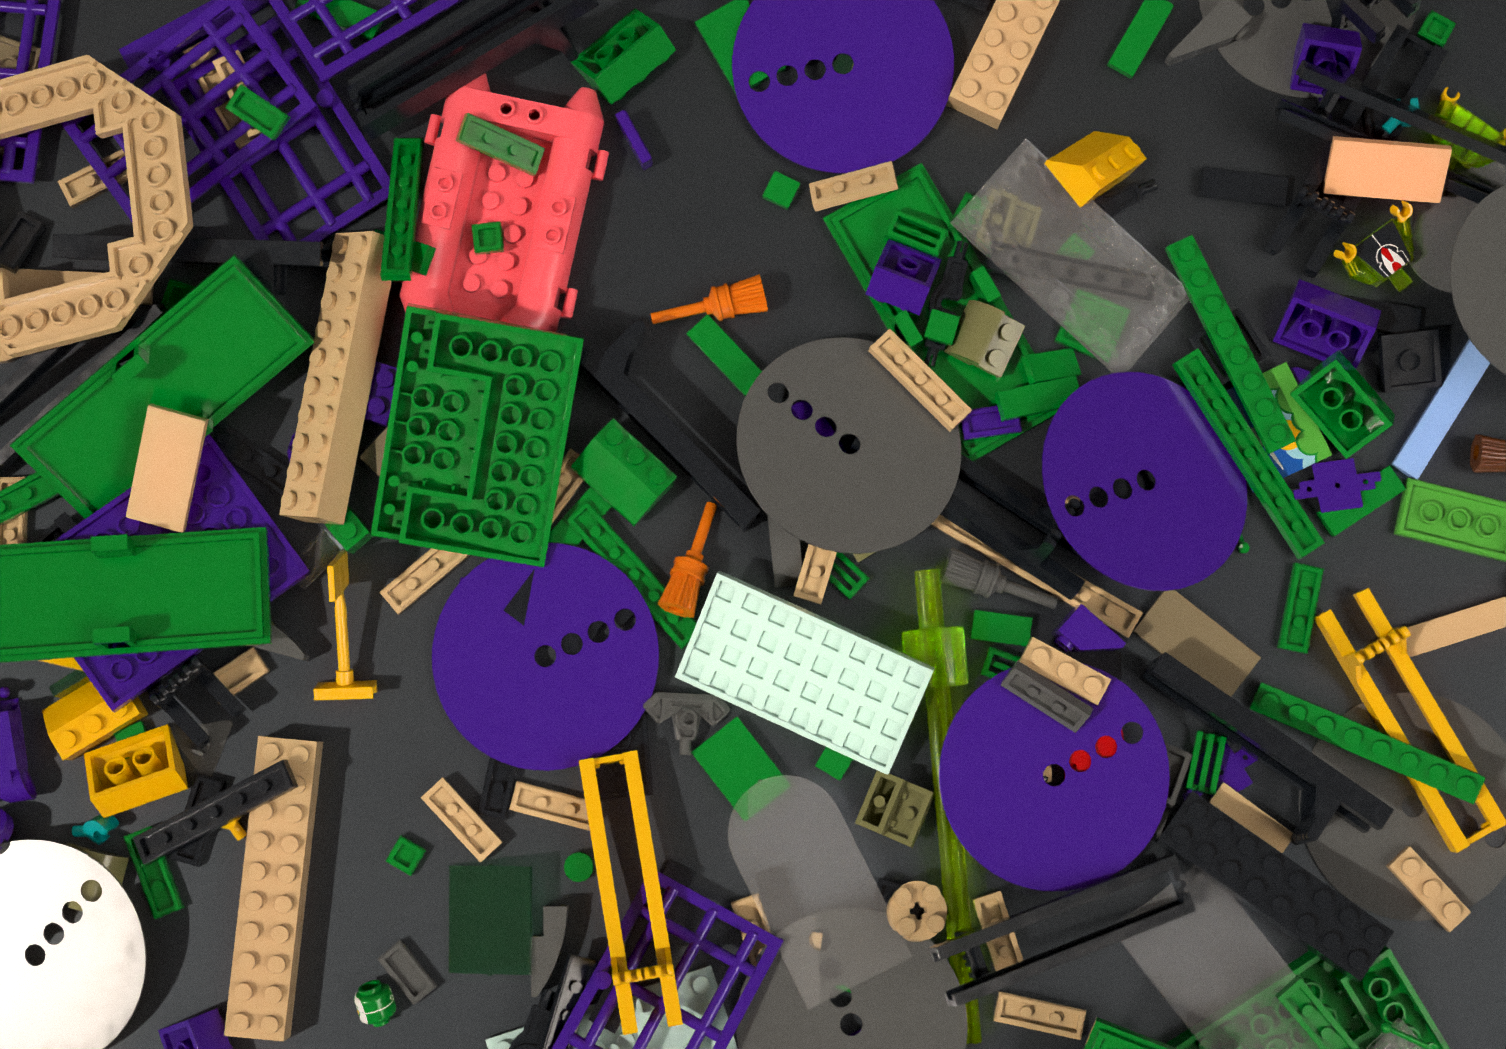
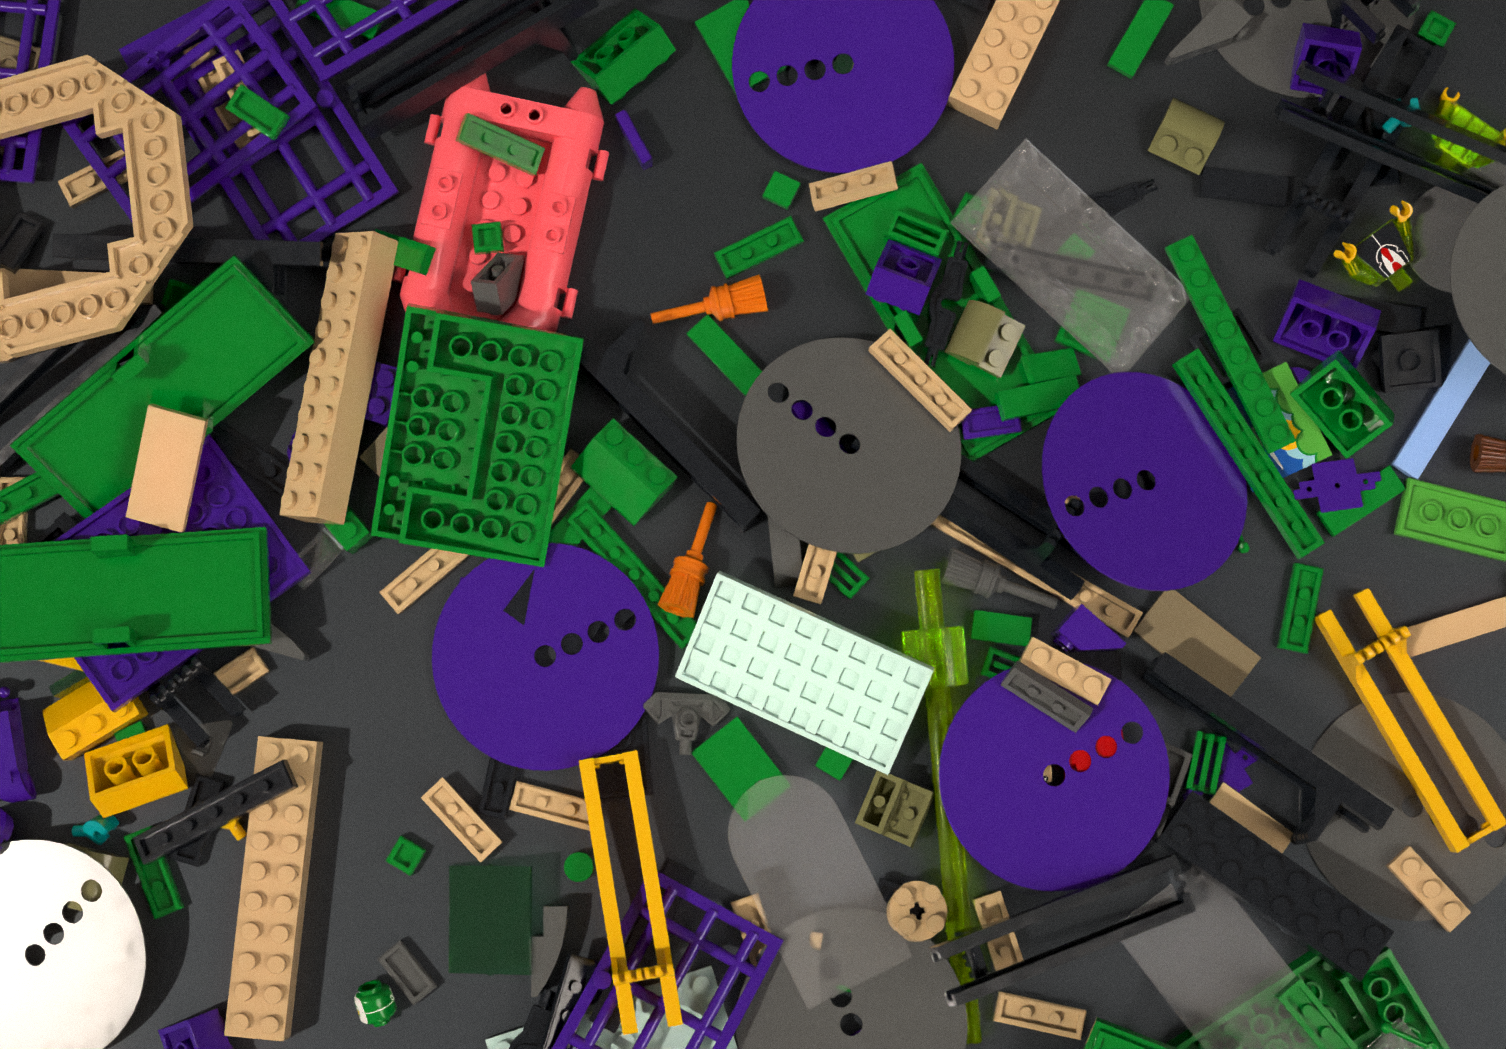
(344, 686): yellow piece -> none
(402, 209): green tile -> none
(498, 283): none -> dark grey slope
(758, 247): none -> green tile
(941, 327): green tile -> none
(1095, 165): yellow slope -> none
(1186, 136): none -> olive brick
(1367, 742): green plate -> none
(1386, 169): light nougat tile -> none

